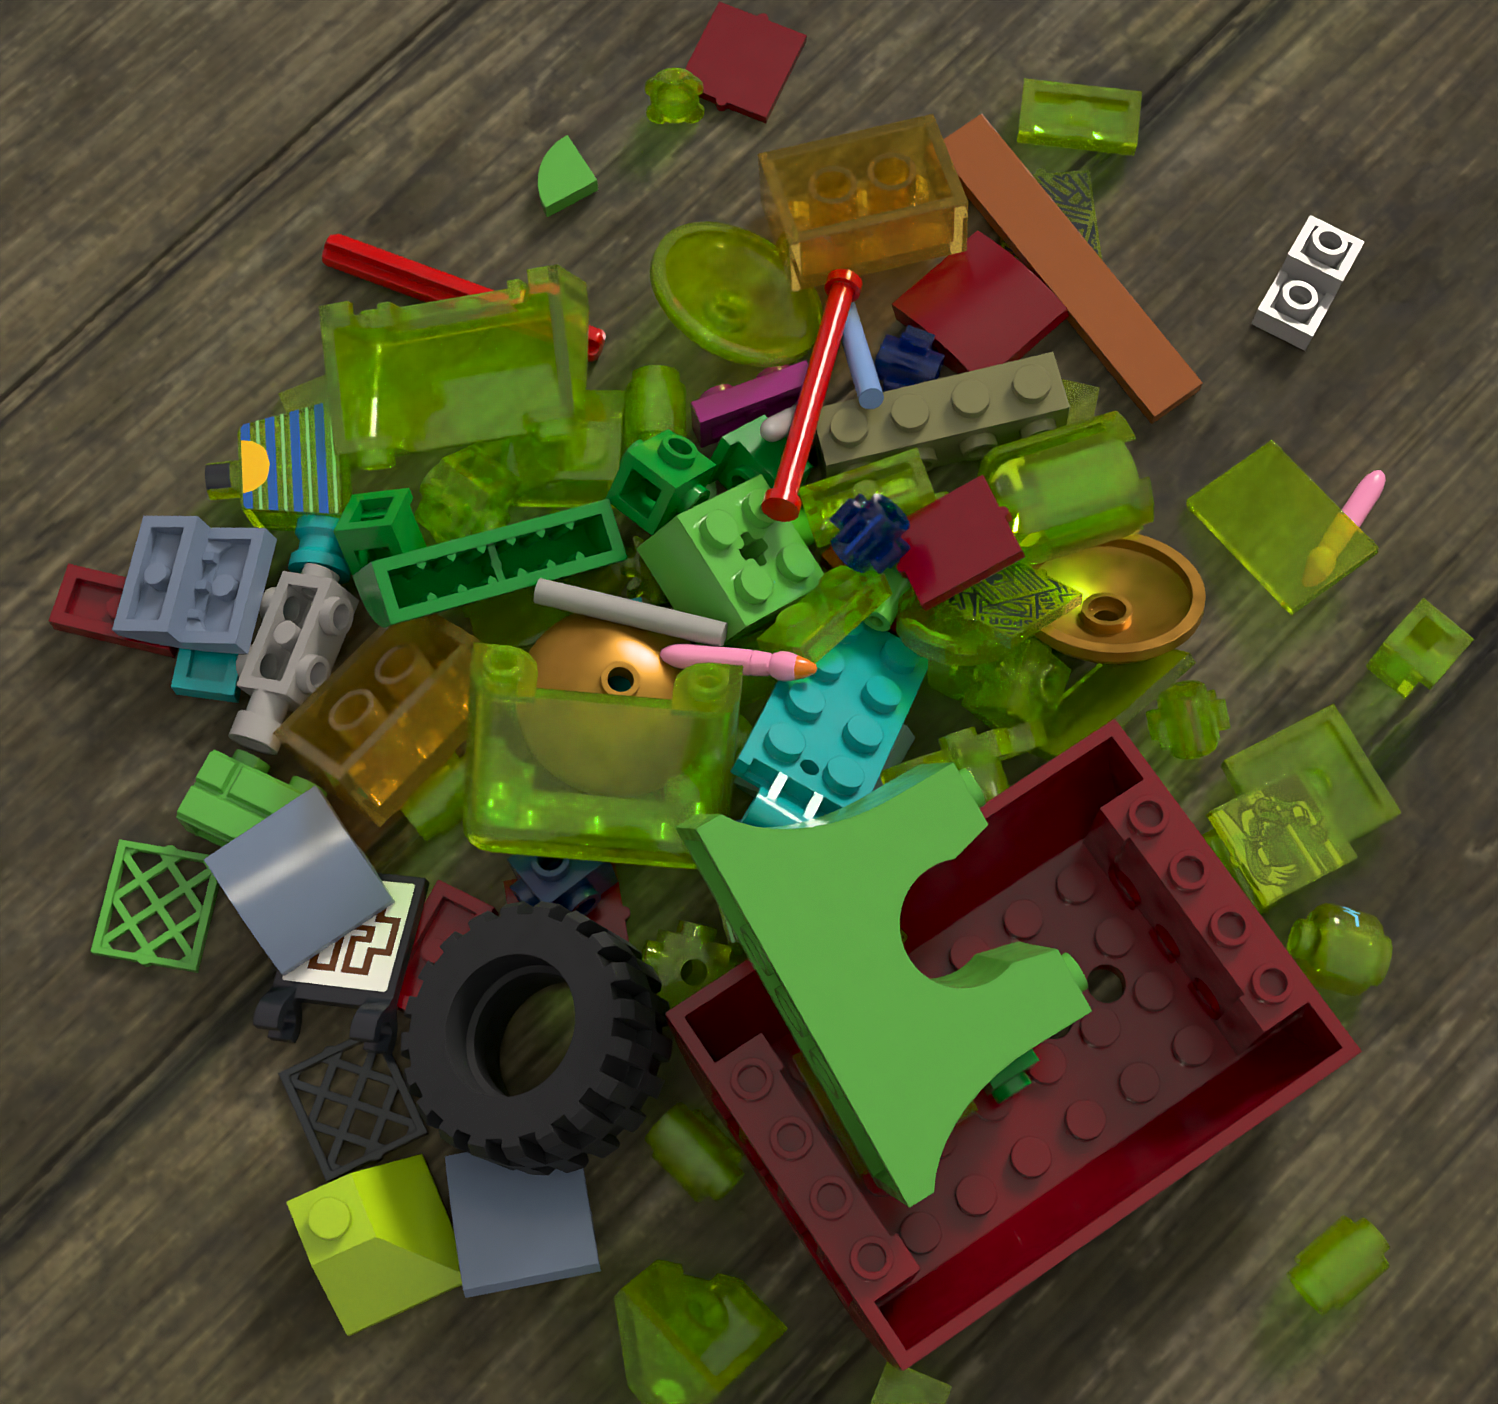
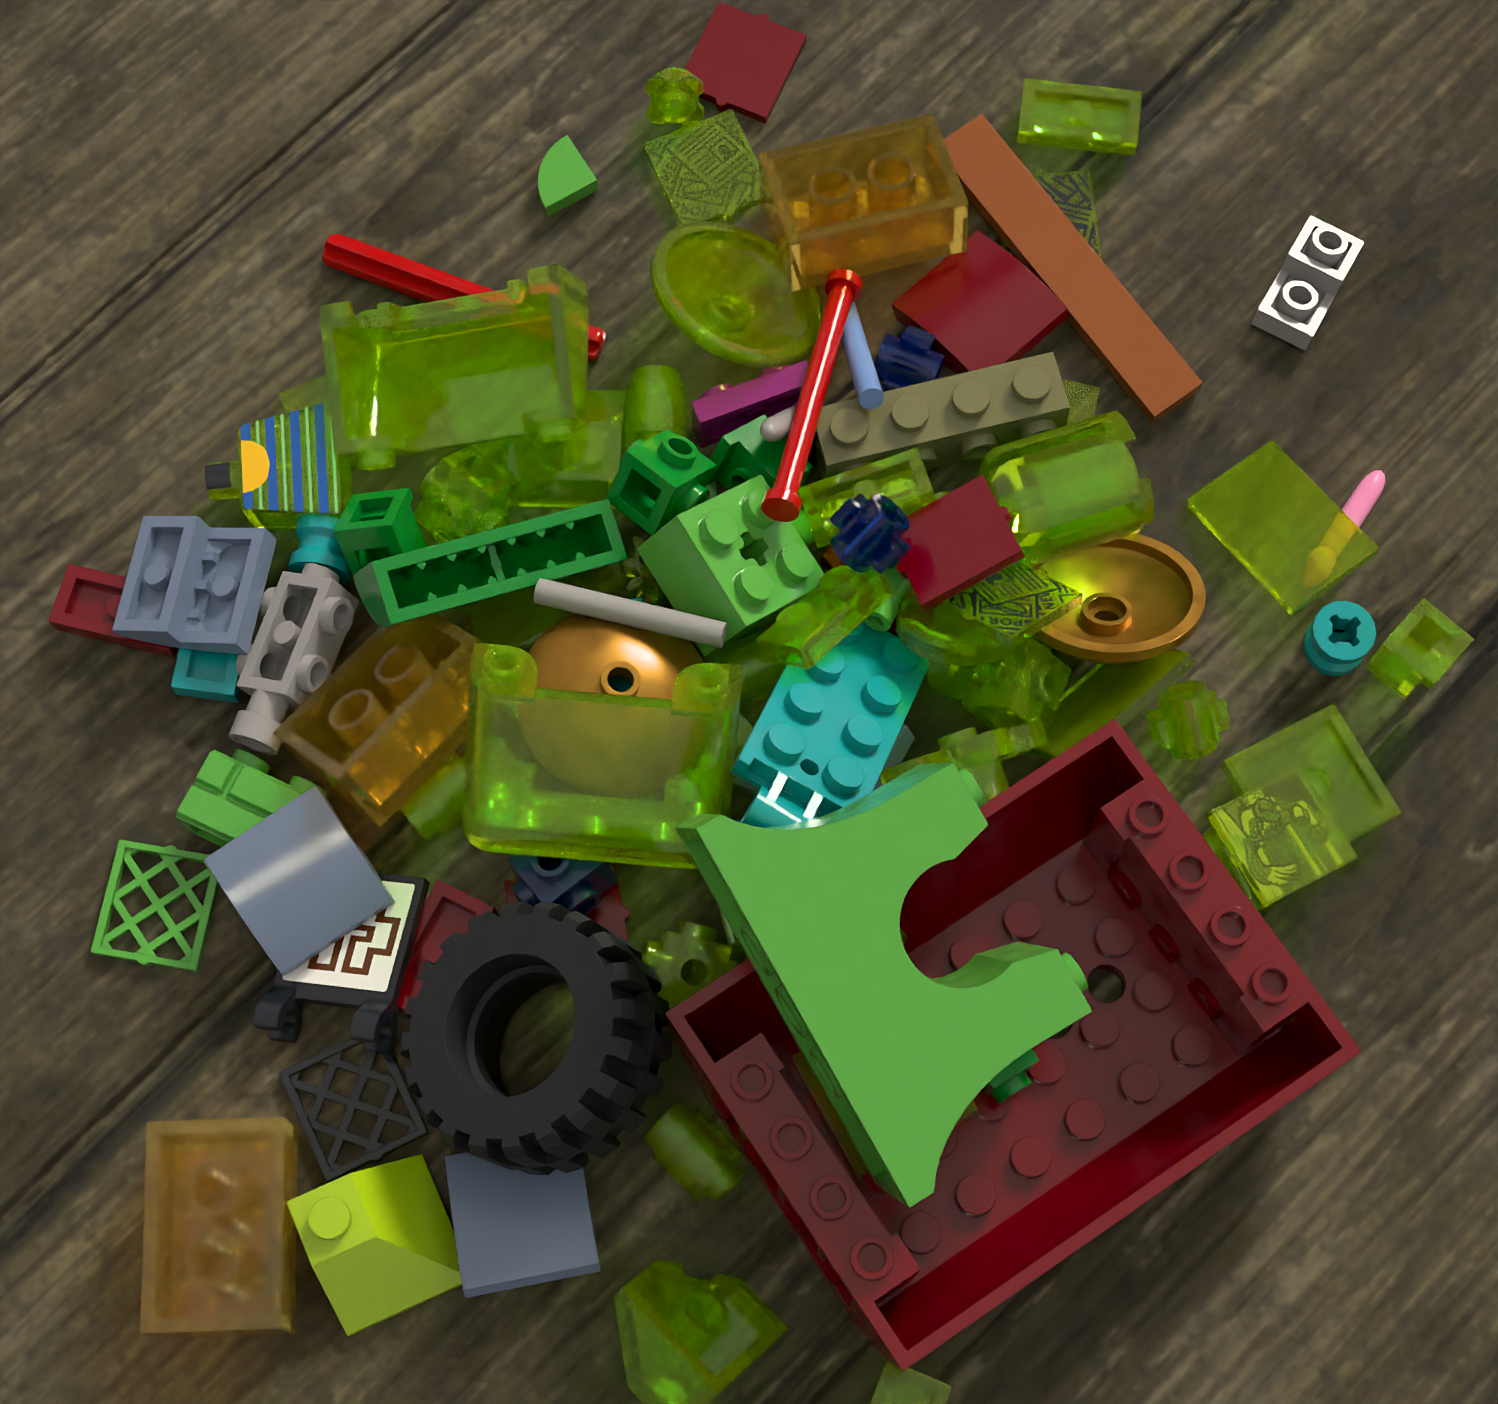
(219, 1228): none -> clear yellow brick
(706, 169): none -> clear neon green piece
(780, 665): bright pink piece -> none
(1331, 651): none -> teal wheel
(1339, 1264): clear neon green brick -> none
(1341, 949): clear neon green head -> none

